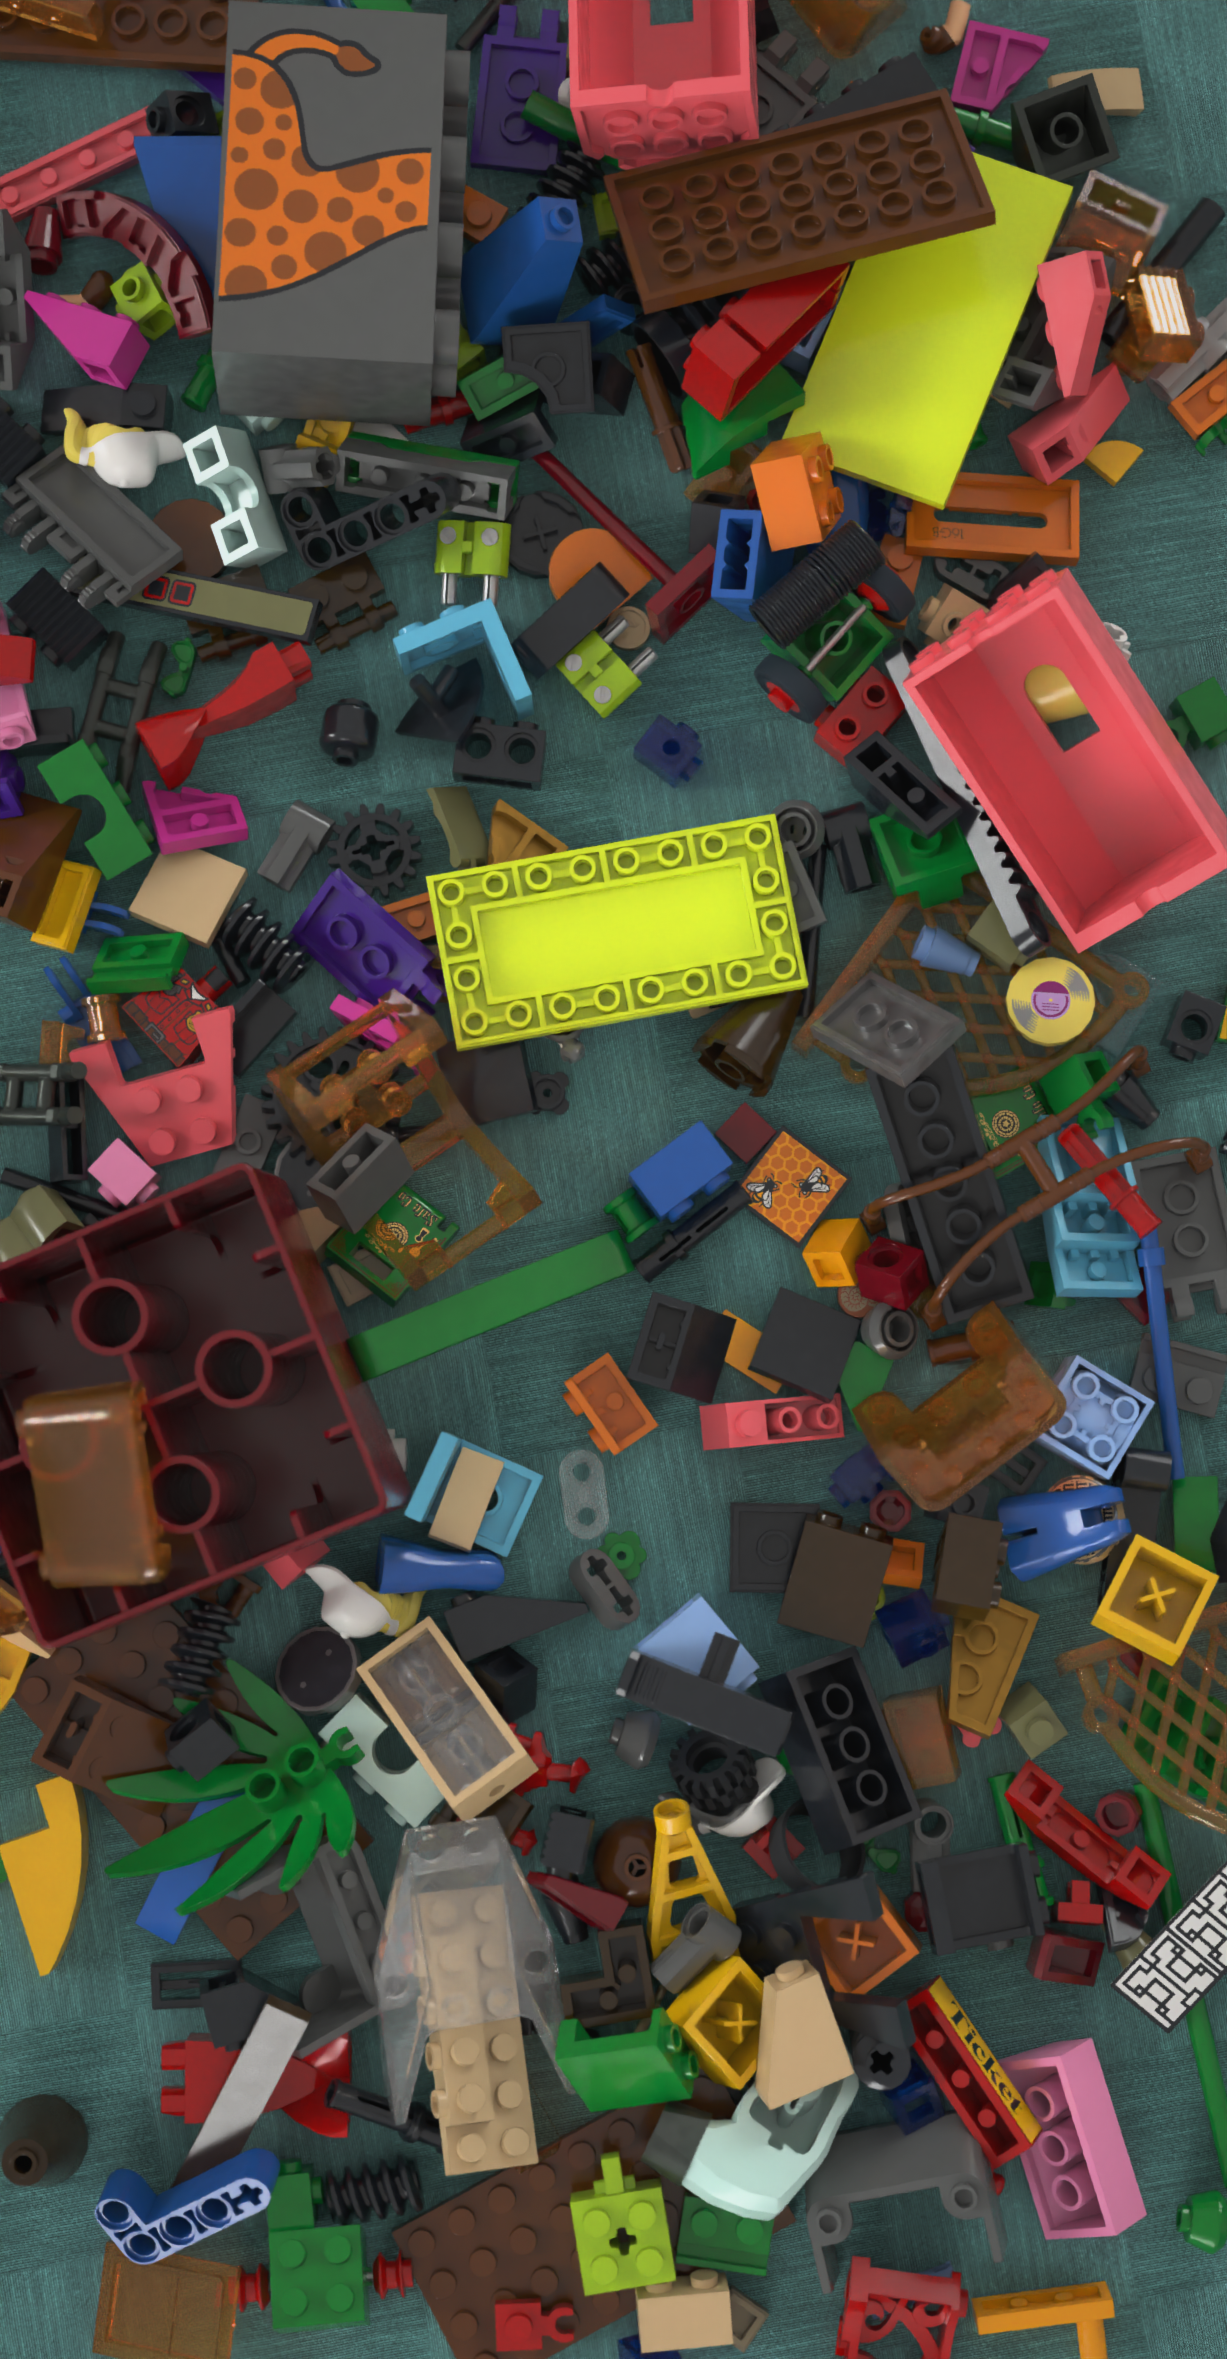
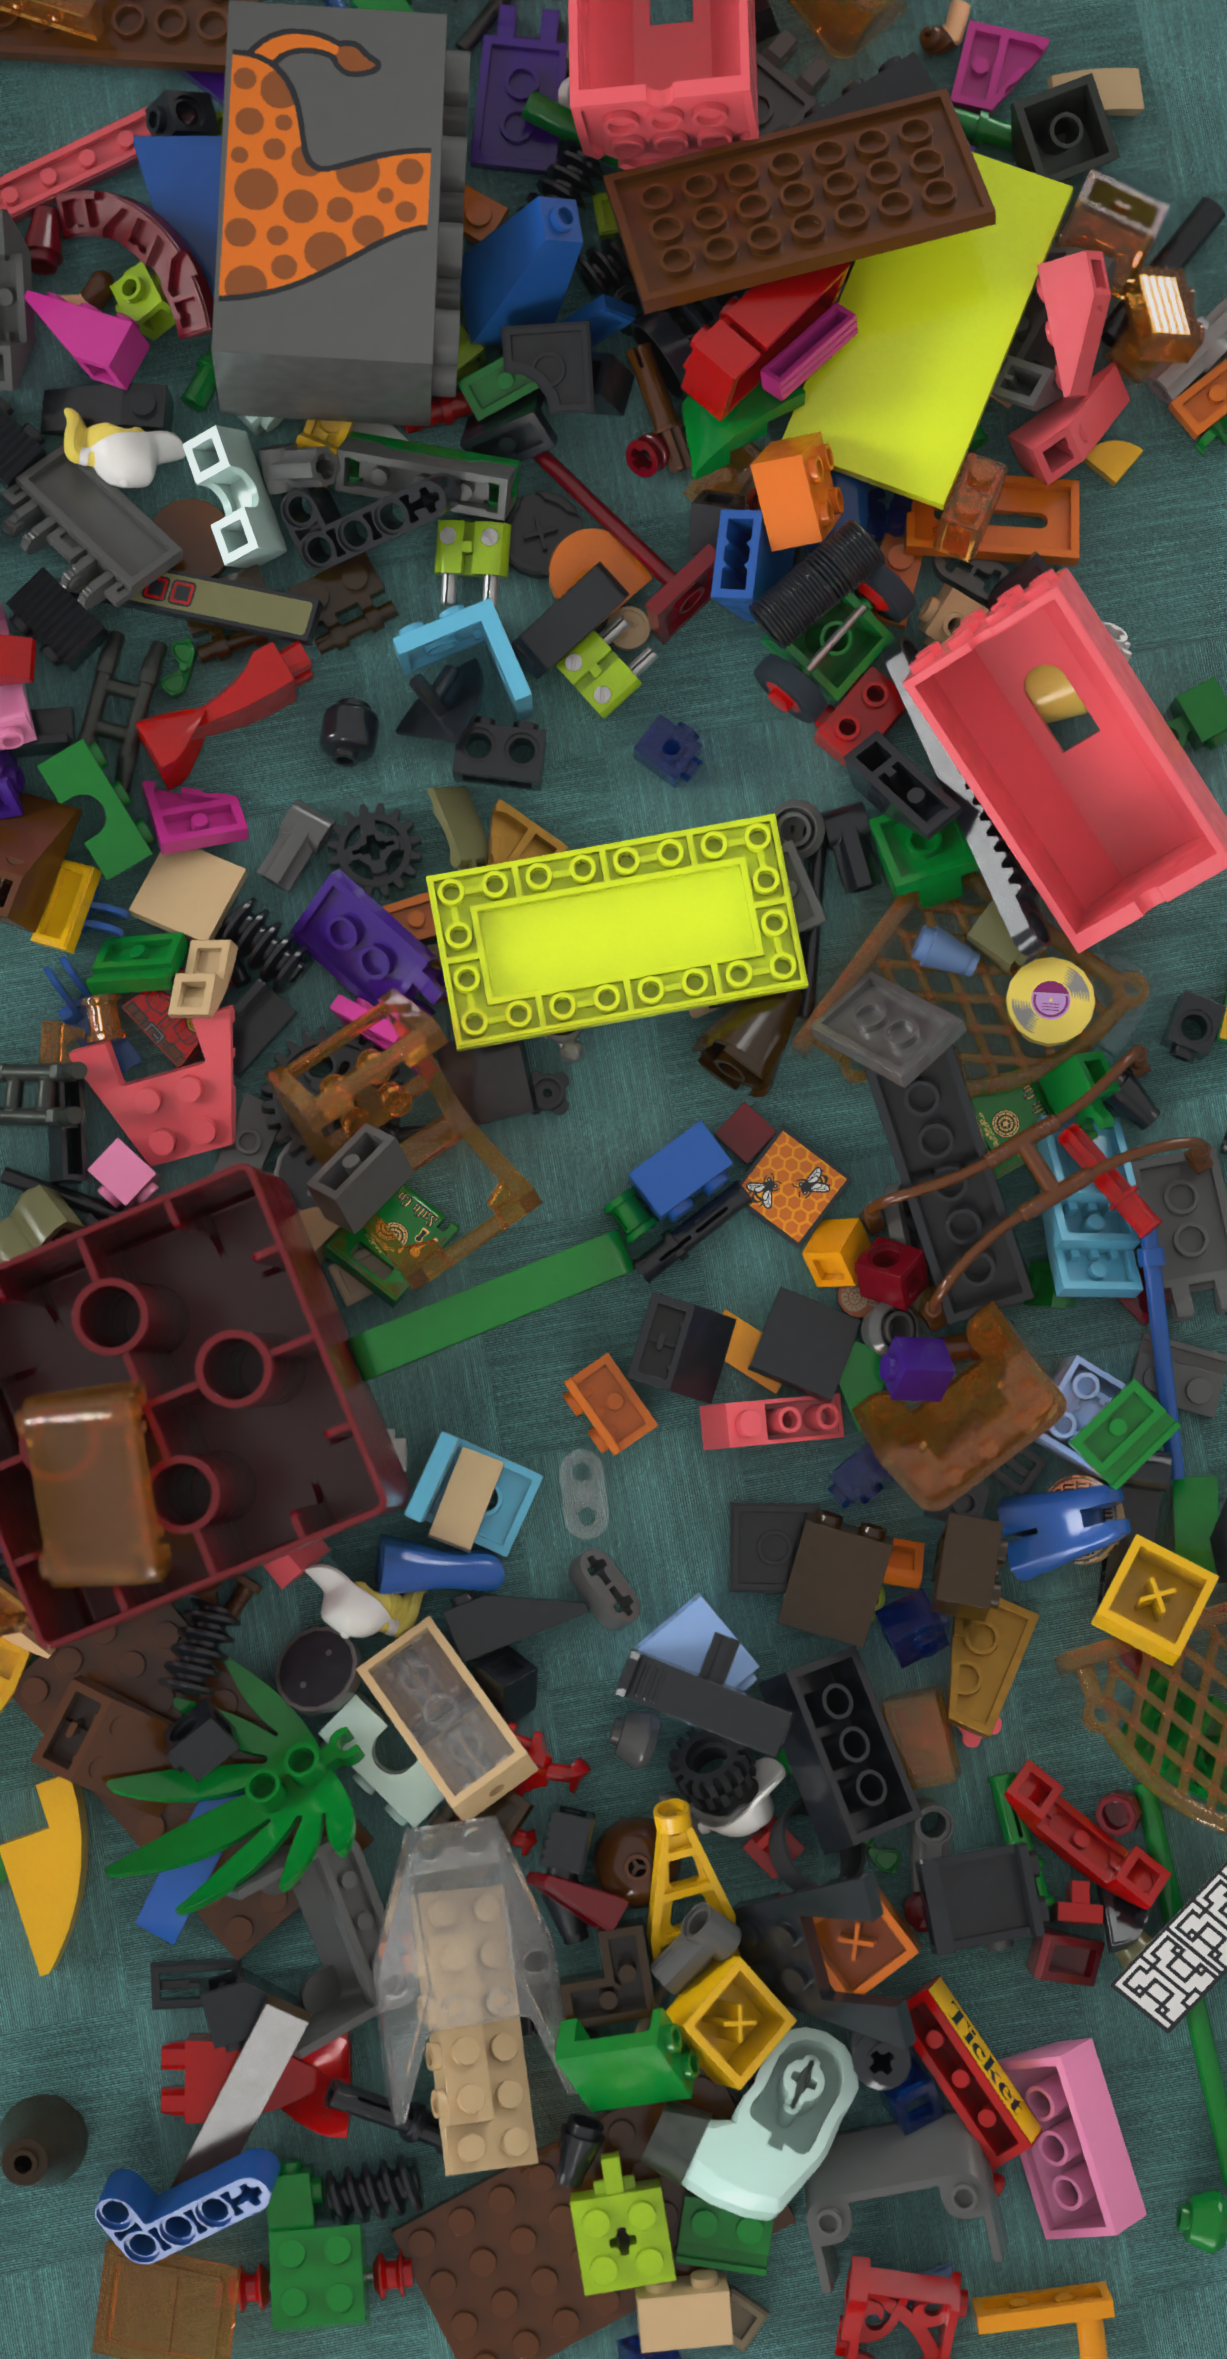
(205, 979): none -> tan slope
(523, 2324): red plate -> none
(578, 2148): none -> black cone
(629, 1544): green plant -> none
(655, 446): none -> dark red bush
(797, 2037): tan slope -> none
(809, 351): none -> dark pink piece
(890, 1510): dark red tile -> none
(917, 1369): none -> dark purple brick
(970, 507): none -> clear orange brick
(1031, 1720): olive brick -> none
(1124, 1434): none -> green plate

